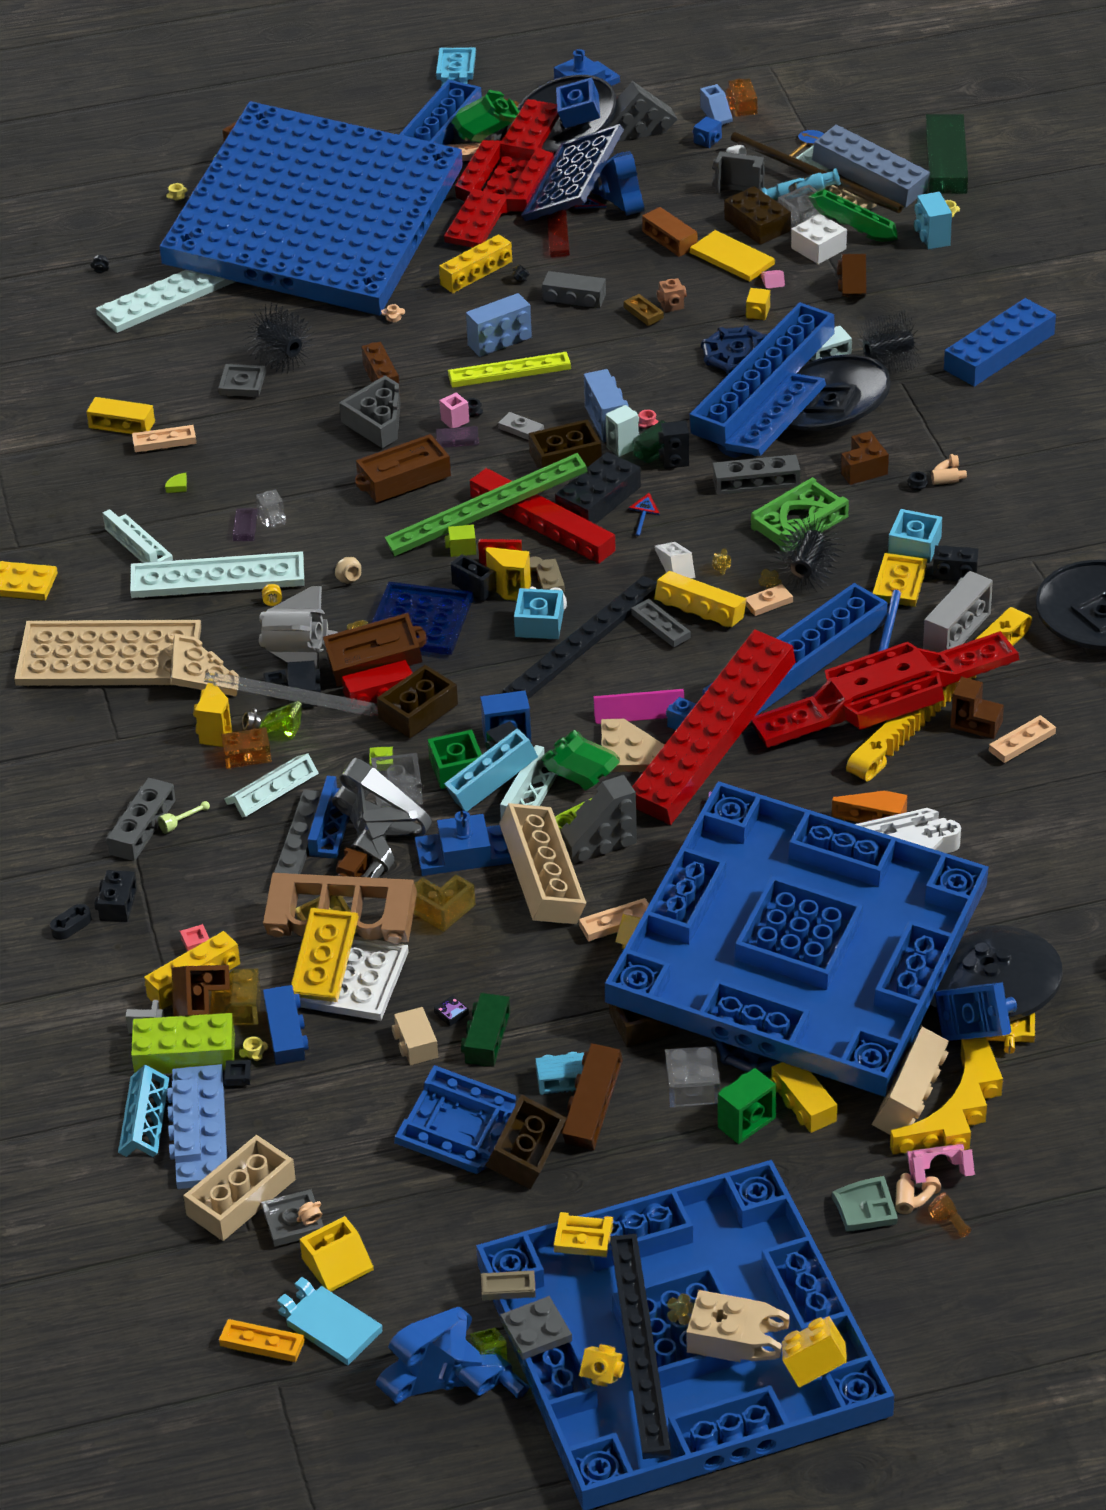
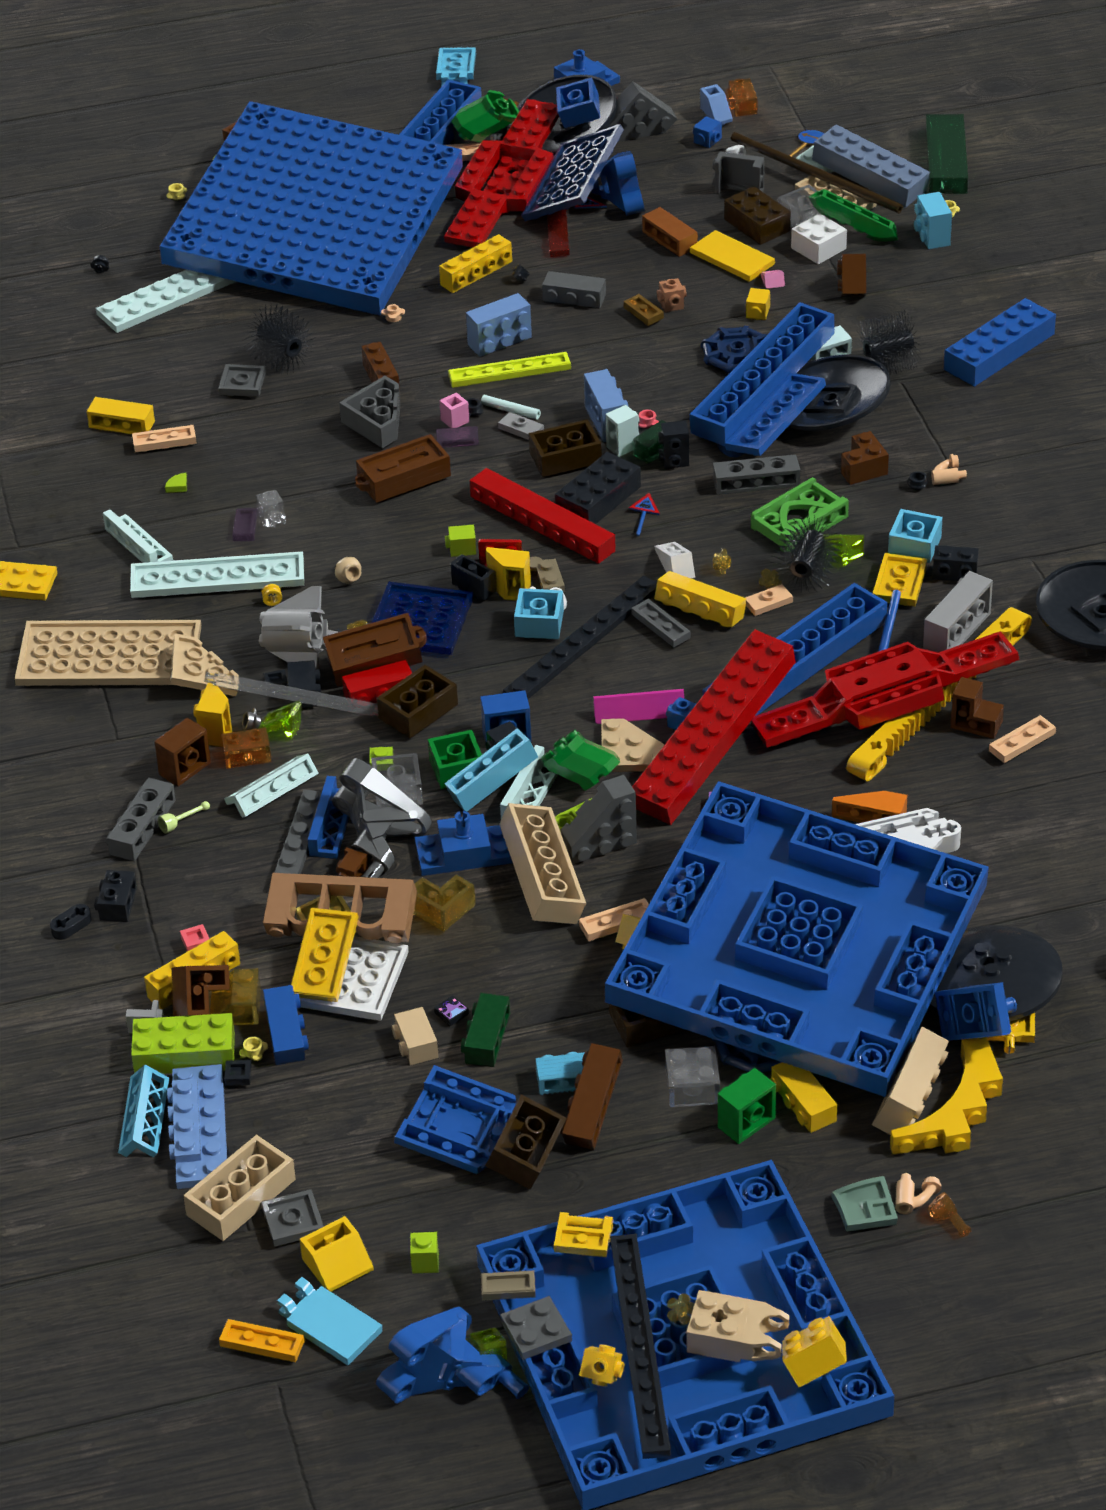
(182, 752): none -> reddish brown brick
(309, 1213): light nougat plate -> none
(424, 1252): none -> lime brick
(486, 504): bright green plate -> none
(510, 407): none -> light aqua piece
(817, 181): medium azure piece -> none
(853, 549): none -> clear neon green slope
(920, 1160): bright pink piece -> none

